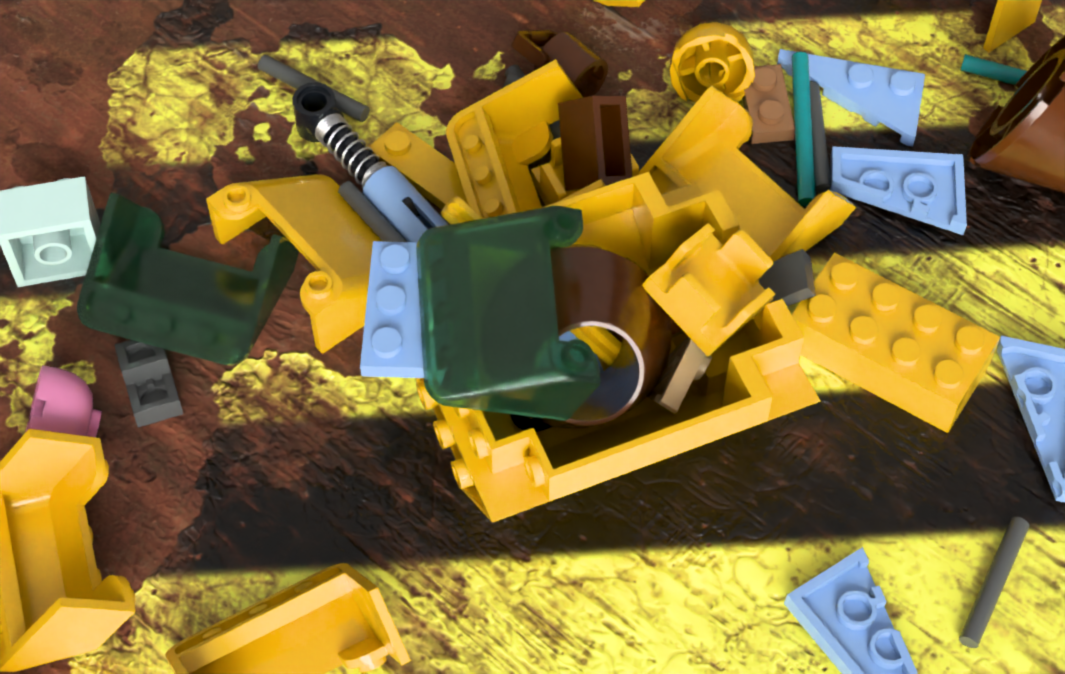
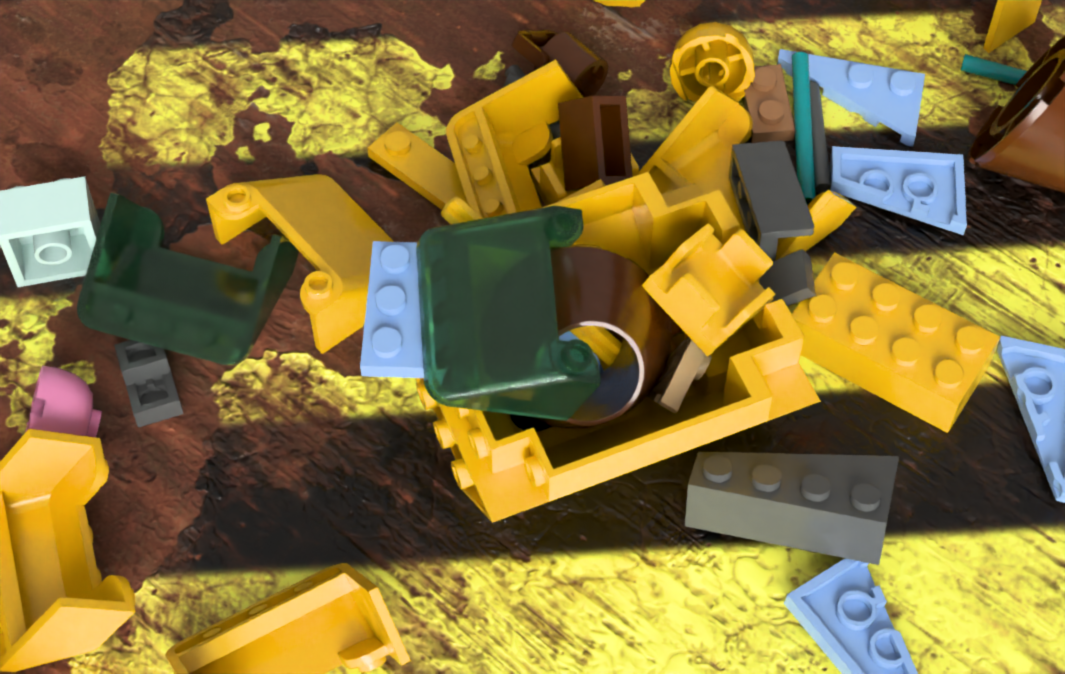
(297, 79): dark grey bar -> none
(369, 213): dark grey bar -> none
(382, 184): piece -> none
(768, 194): none -> dark grey panel
(795, 500): none -> dark grey wedge
(994, 582): dark grey bar -> none

